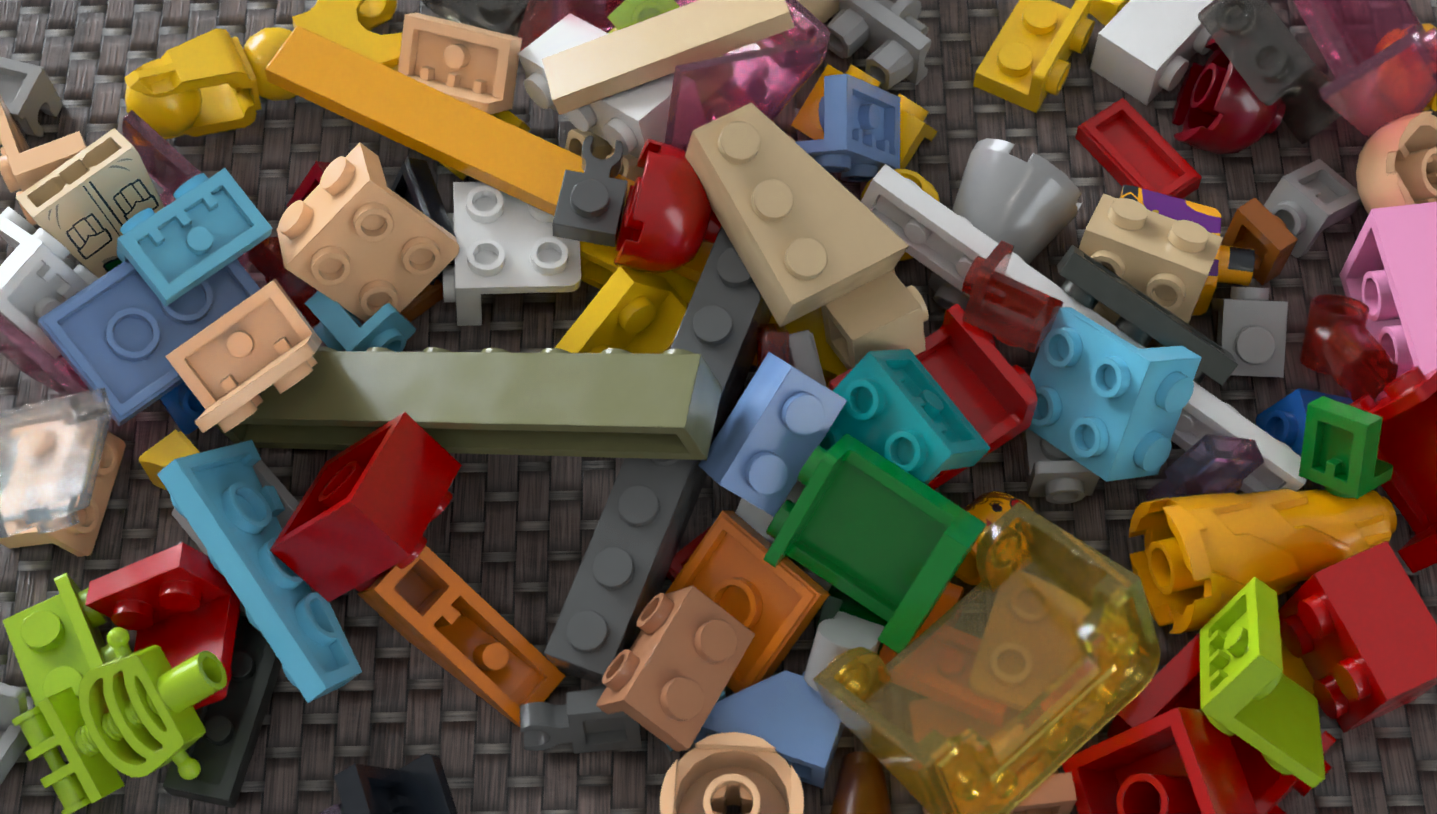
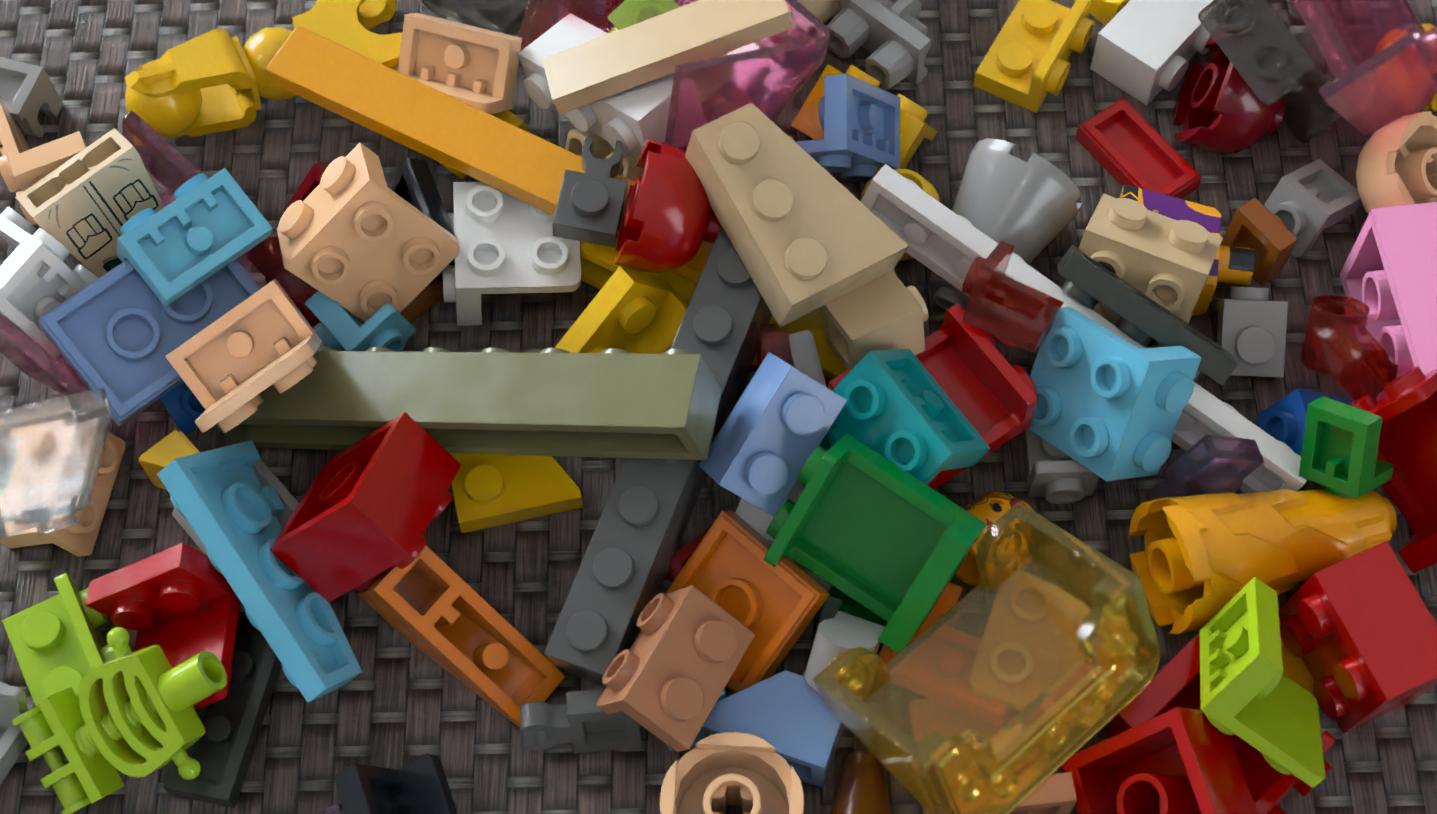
(510, 489): none -> yellow wing

